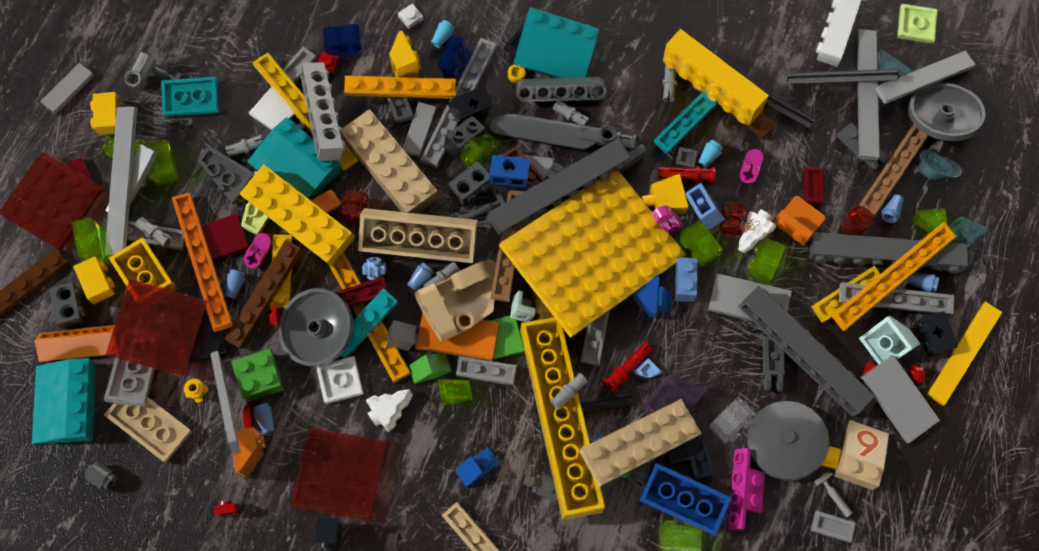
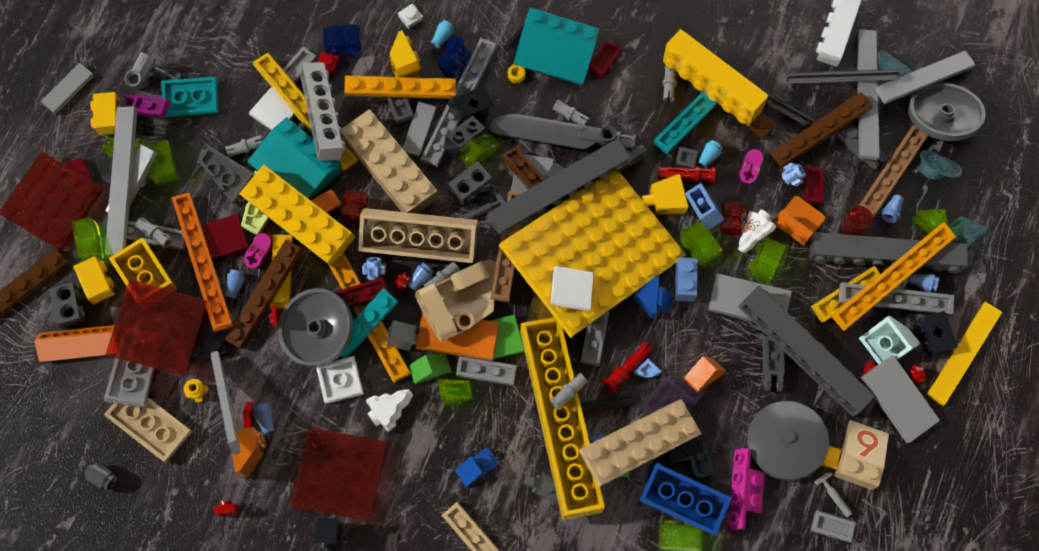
(64, 402): teal slope -> none
(148, 105): none -> magenta hinge
(257, 375): bright green brick -> none
(402, 281): none -> red plate
(514, 178): blue brick -> none
(522, 308): light aqua panel -> none
(553, 84): dark grey beam -> none
(572, 288): none -> white tile
(604, 58): none -> dark red tile
(667, 219): dark pink piece -> none
(704, 373): none -> orange slope
(731, 420): clear brick -> none
(793, 174): none -> light blue gear
(821, 130): none -> reddish brown plate
(917, 23): yellowish green tile -> none

